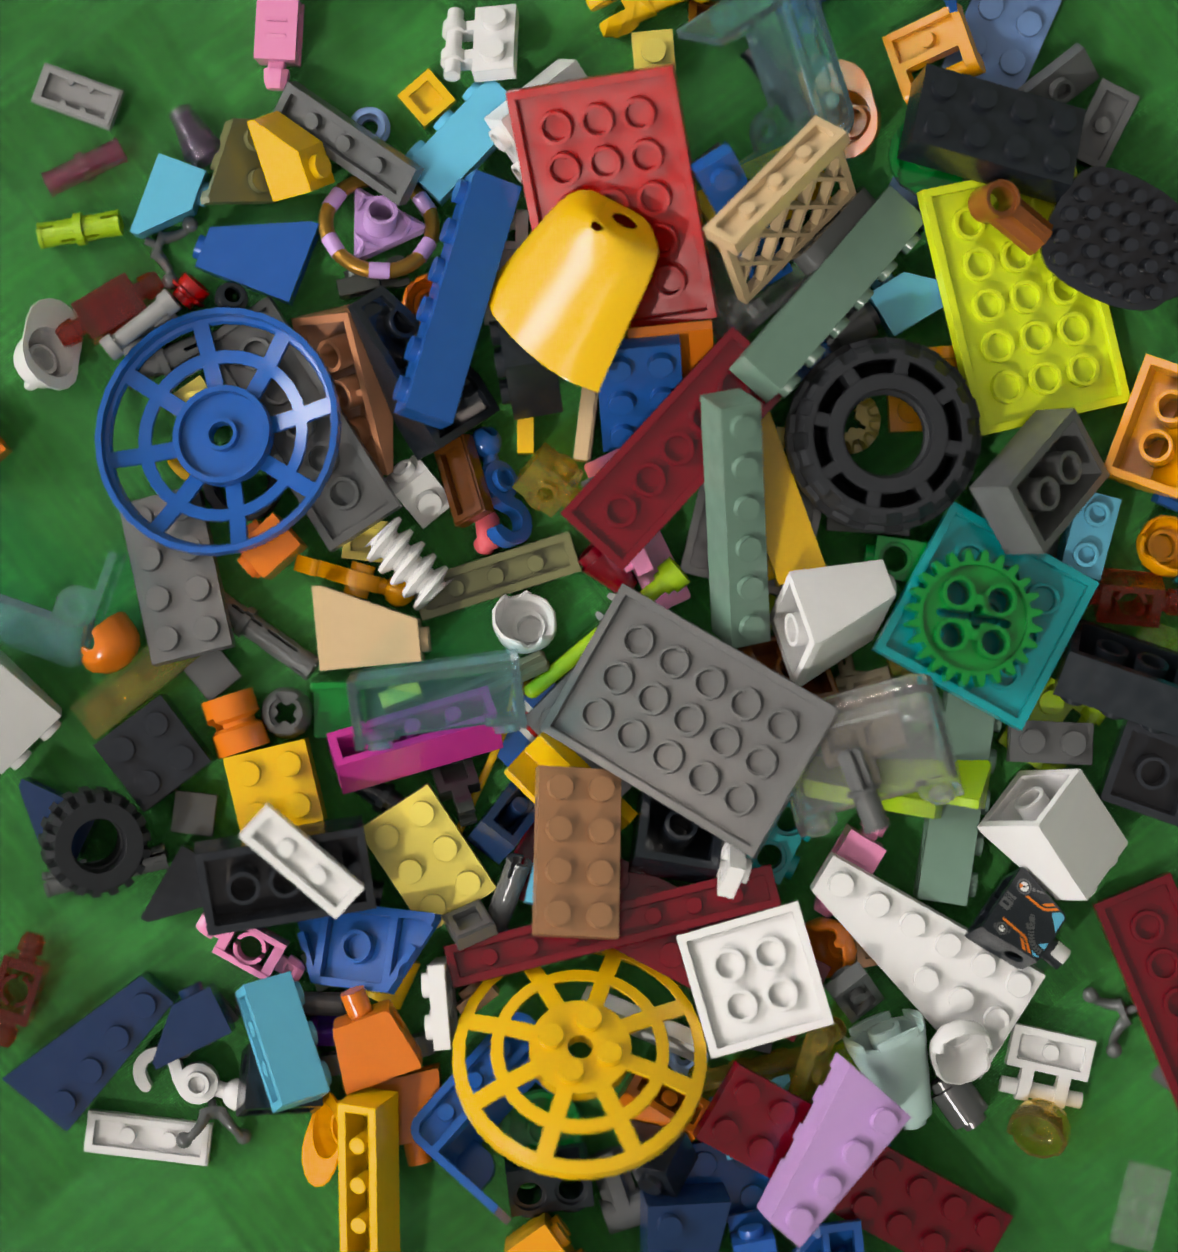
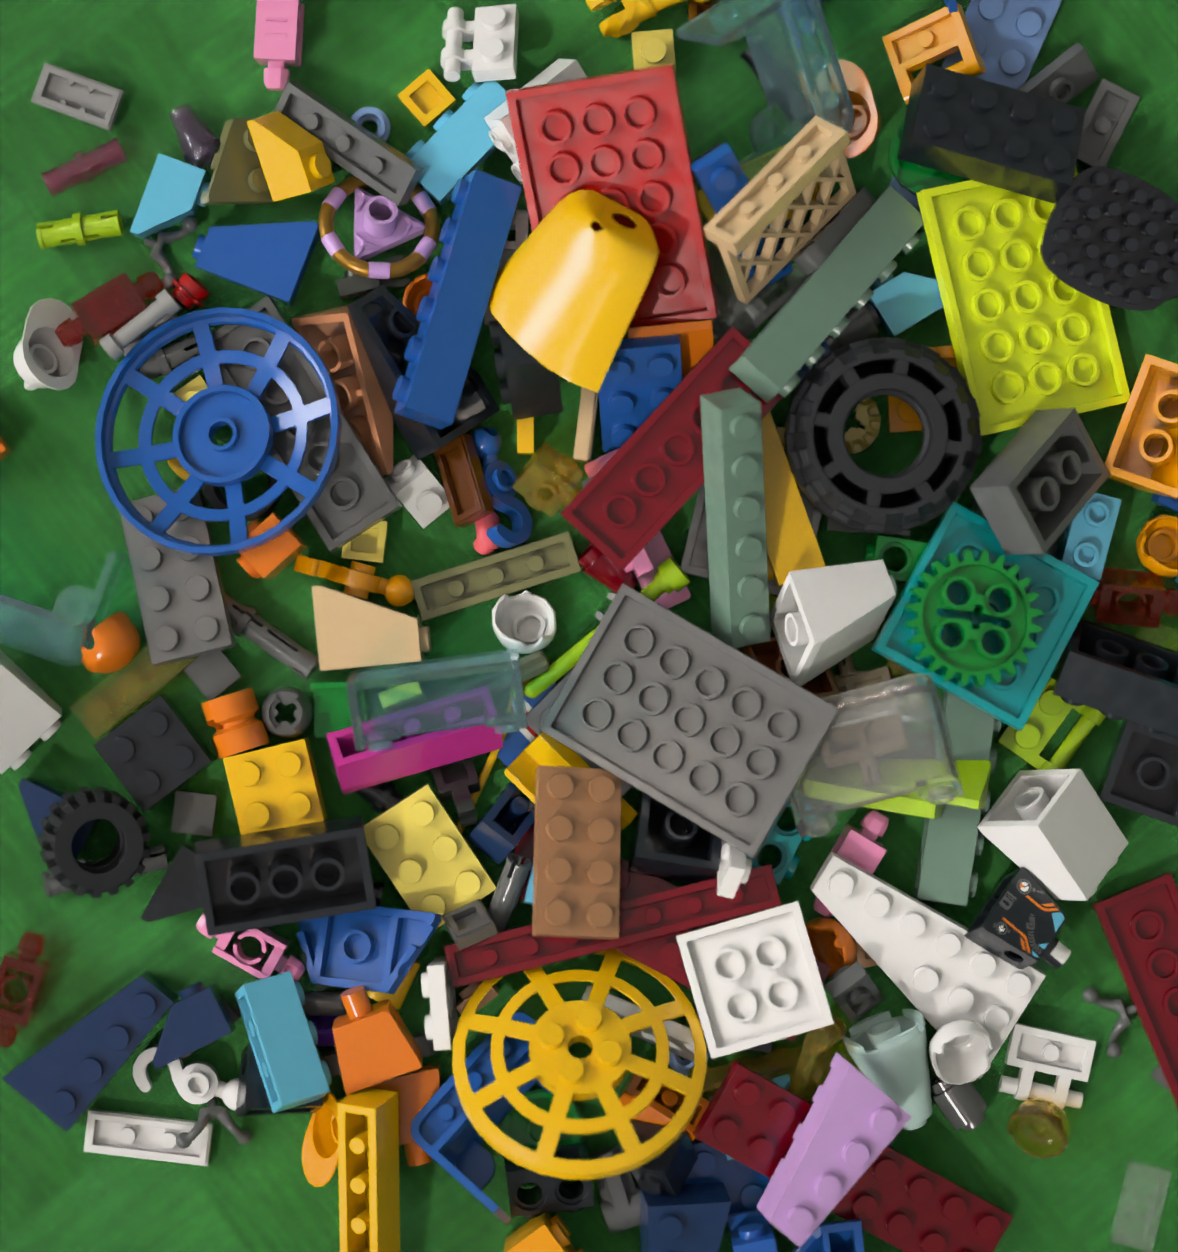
(231, 296): black pin -> none
(301, 860): white plate -> none
(407, 564): white piece -> none
(863, 790): dark grey axle -> none
(1012, 218): dark orange piece -> none
(1051, 743): dark grey plate -> none

